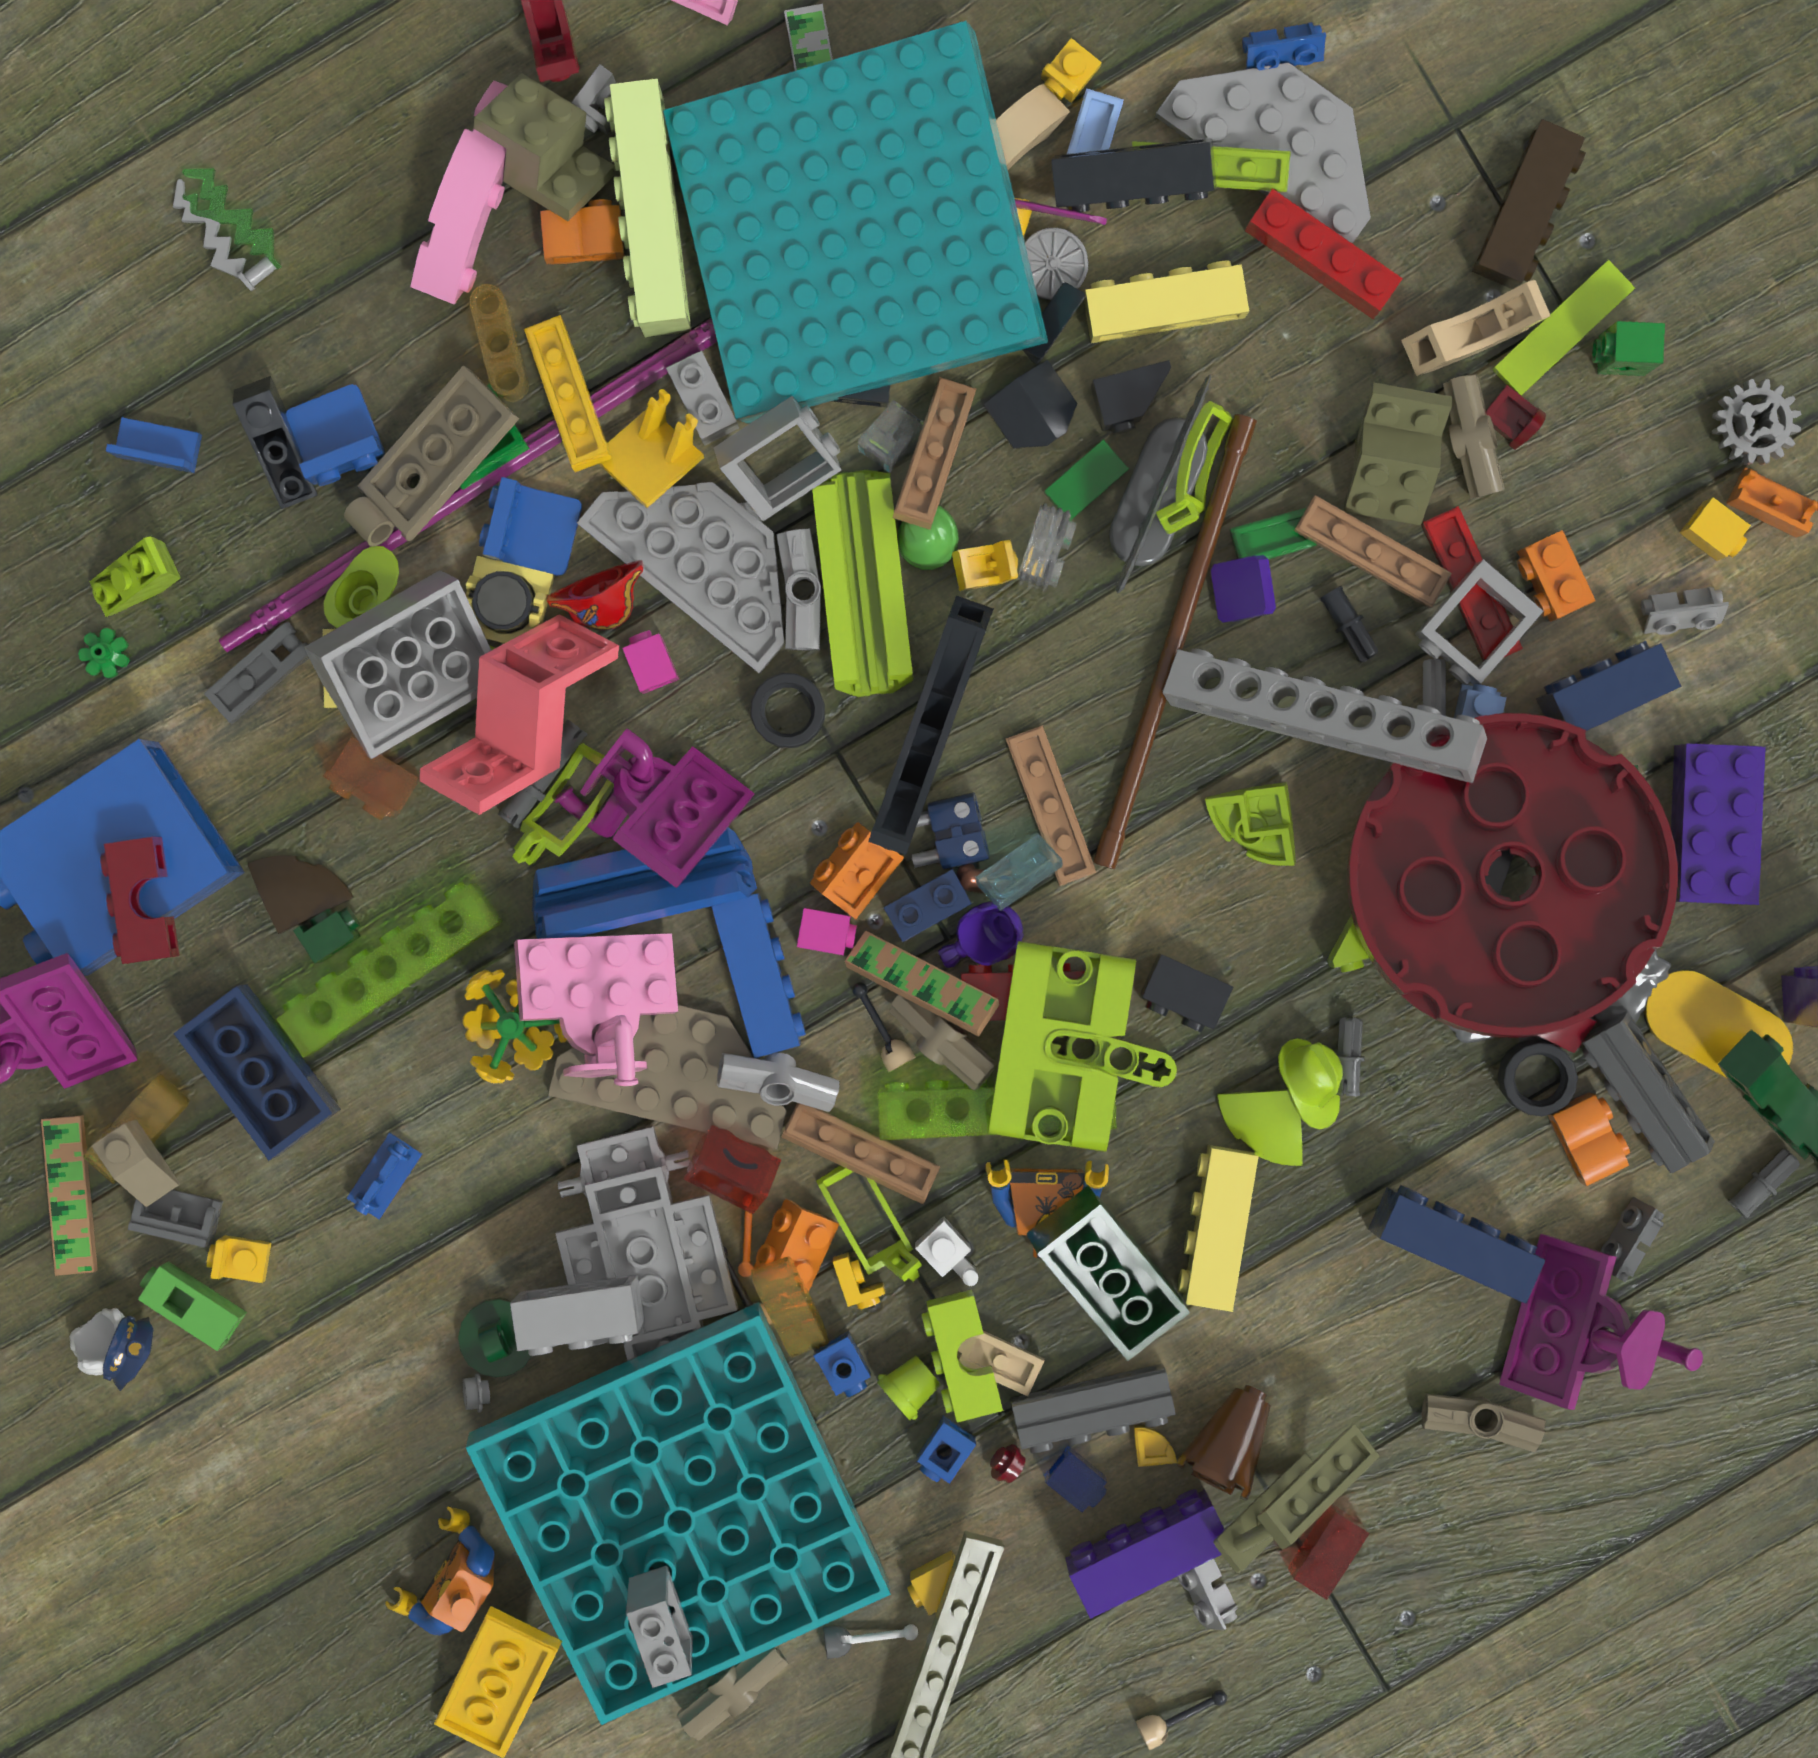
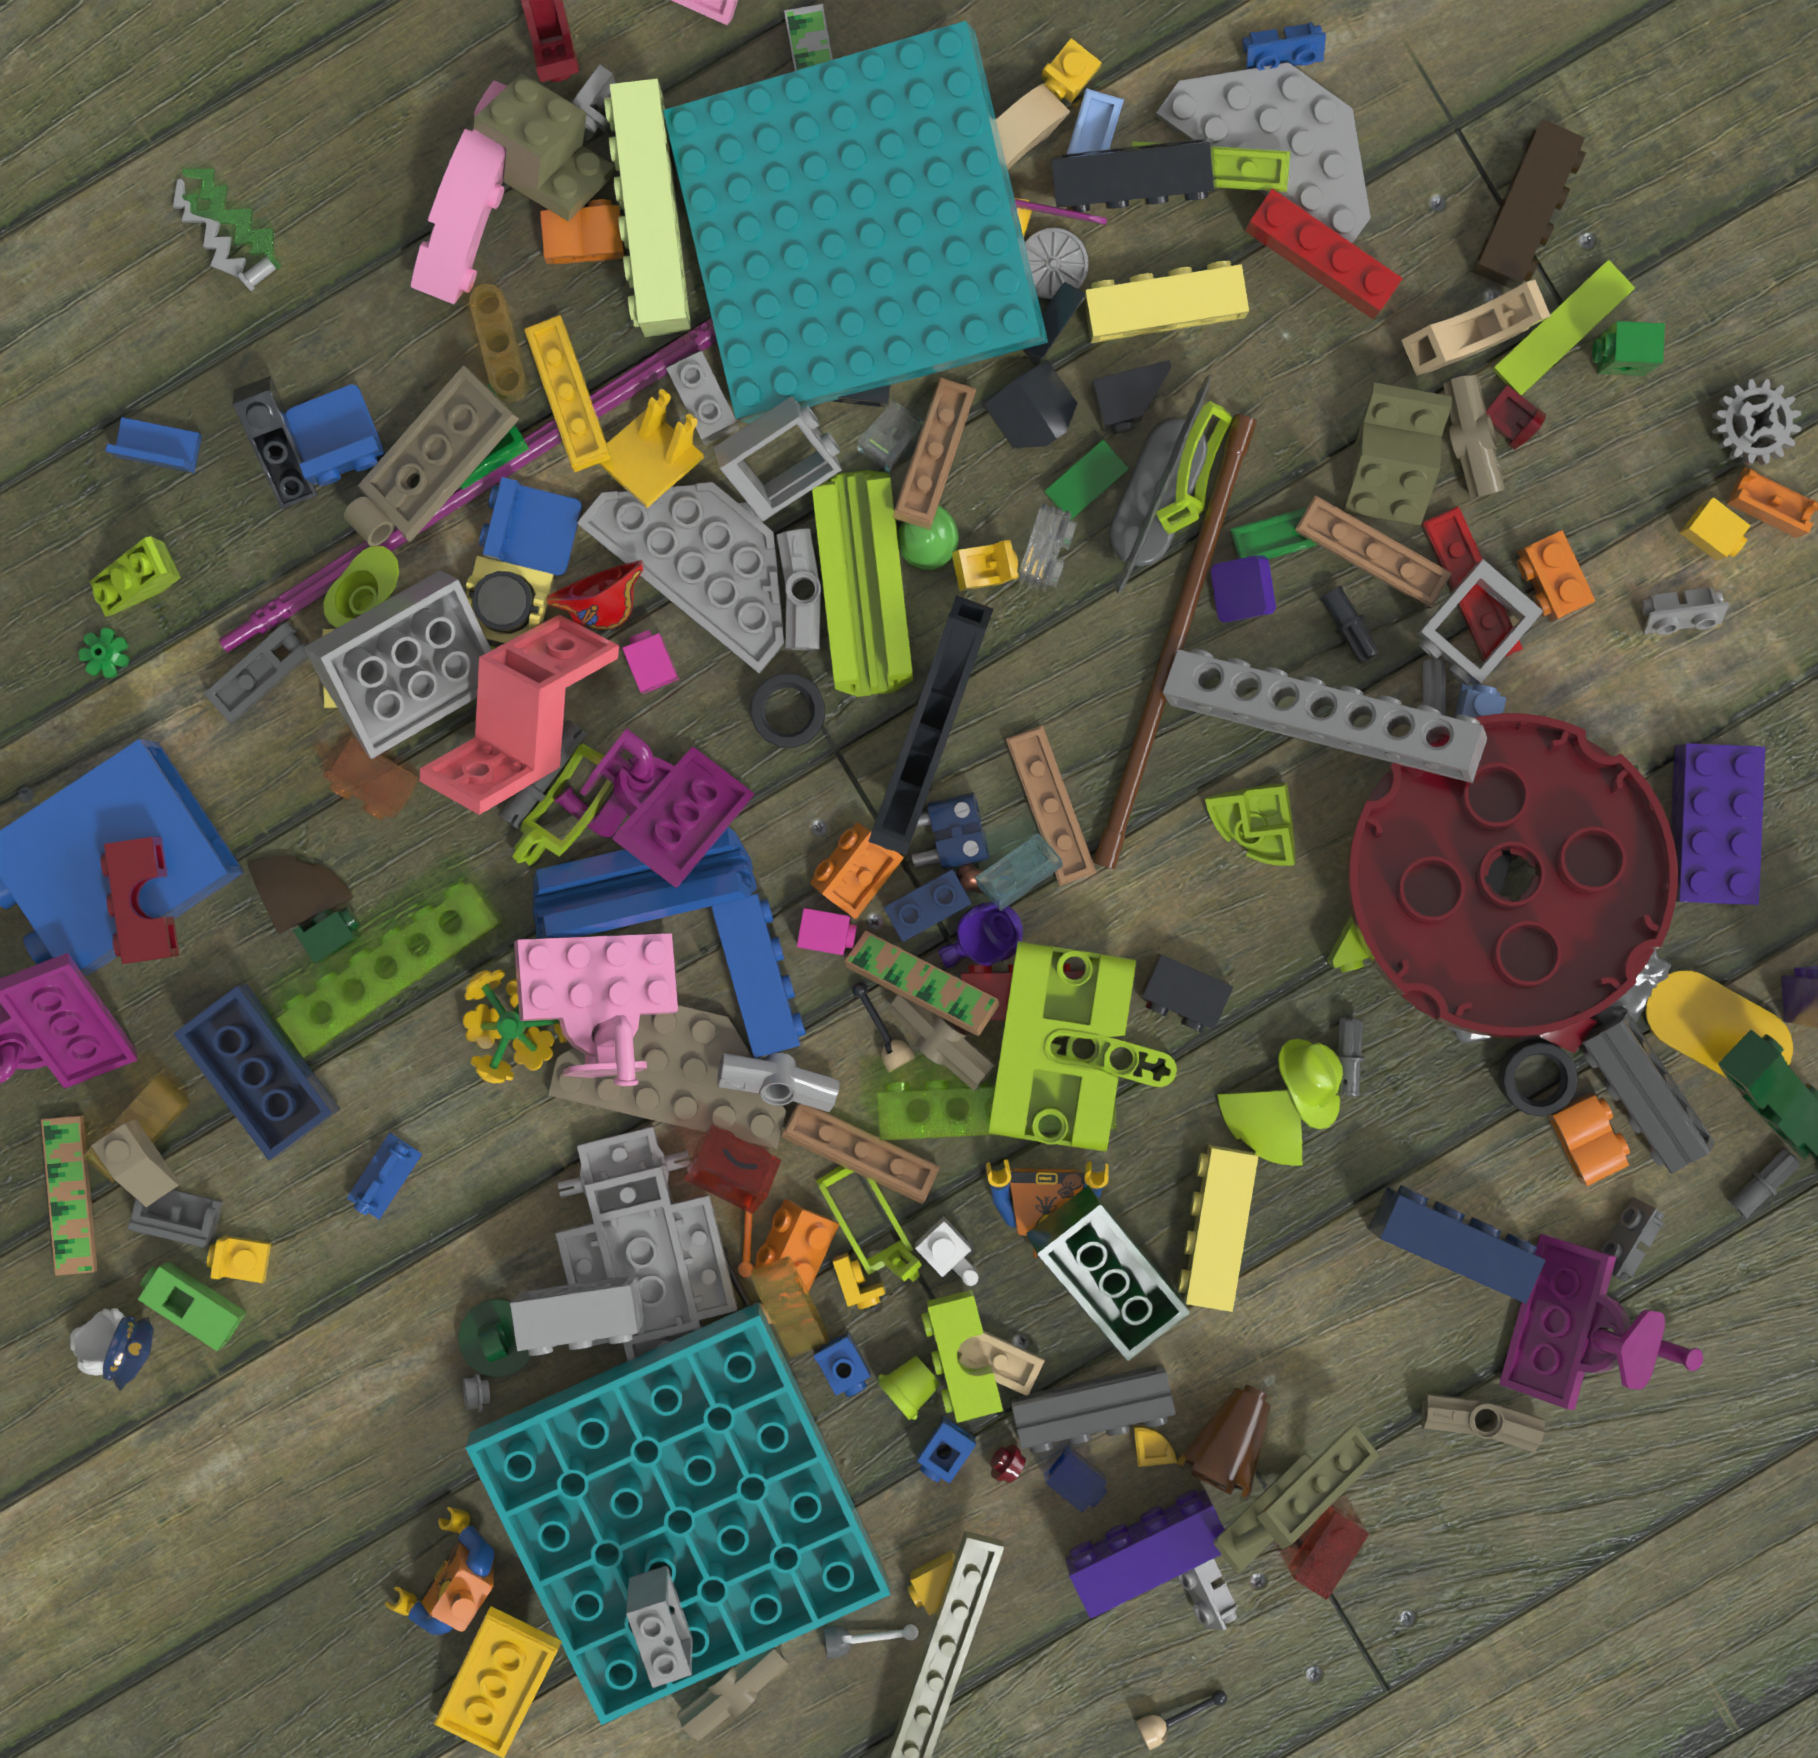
(1609, 687): dark blue brick -> none

